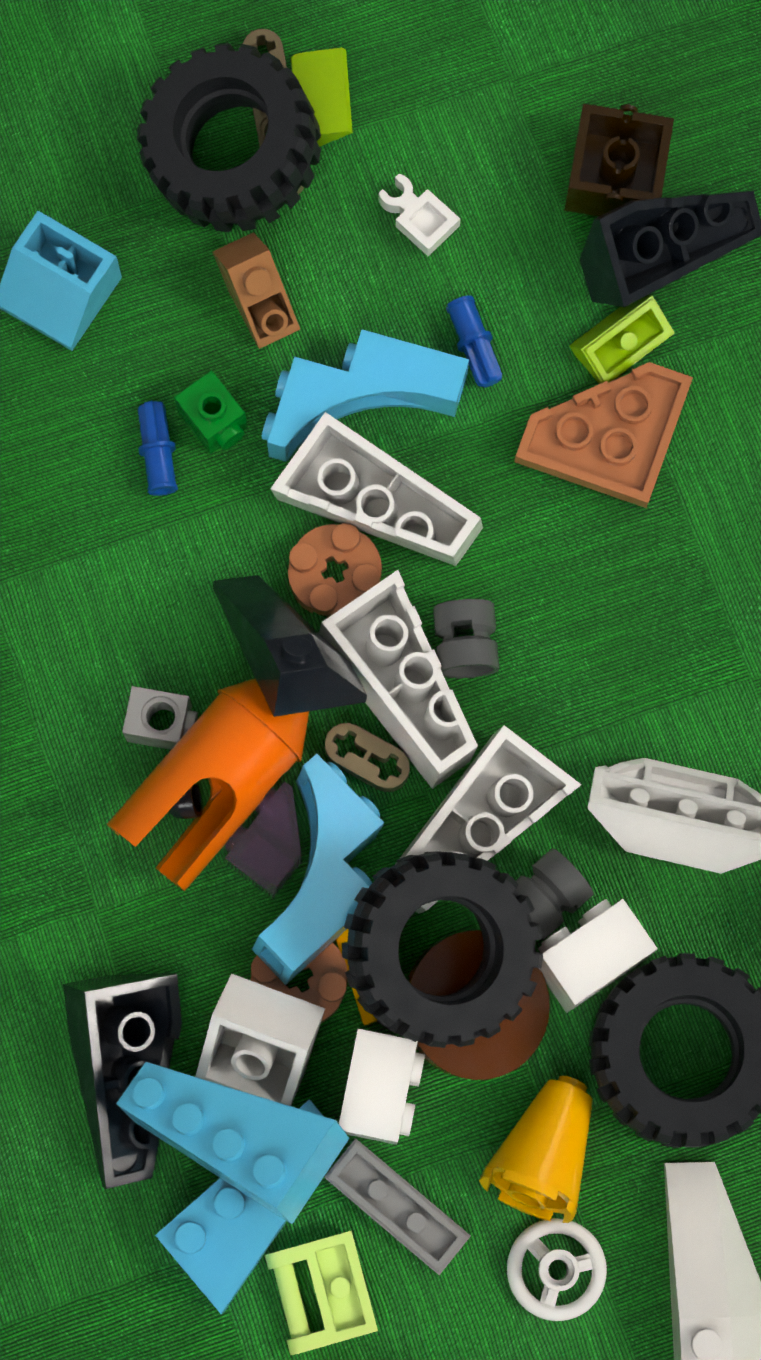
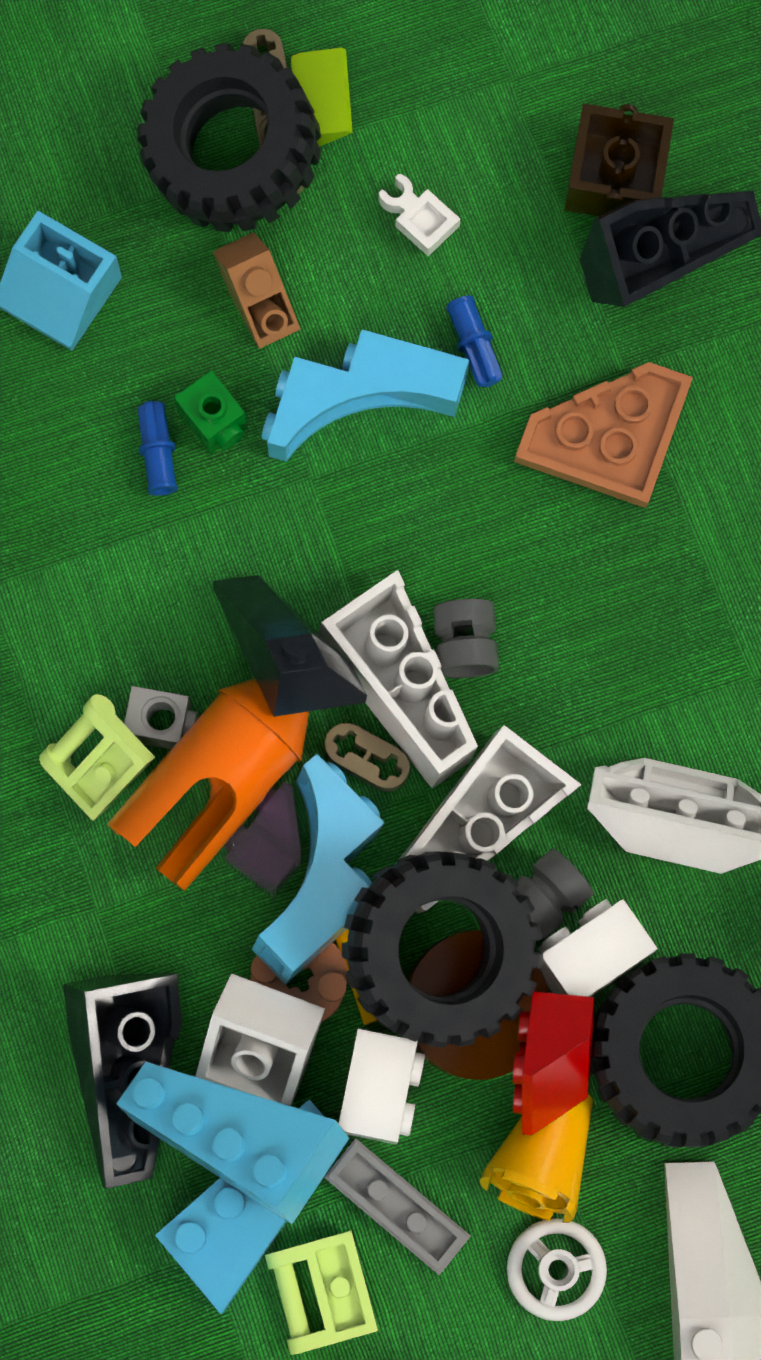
(109, 765): none -> yellowish green plate
(189, 805): black hinge -> none
(310, 558): nougat plate -> none
(363, 486): white wedge -> none
(553, 1058): none -> red slope
(622, 339): lime slope -> none

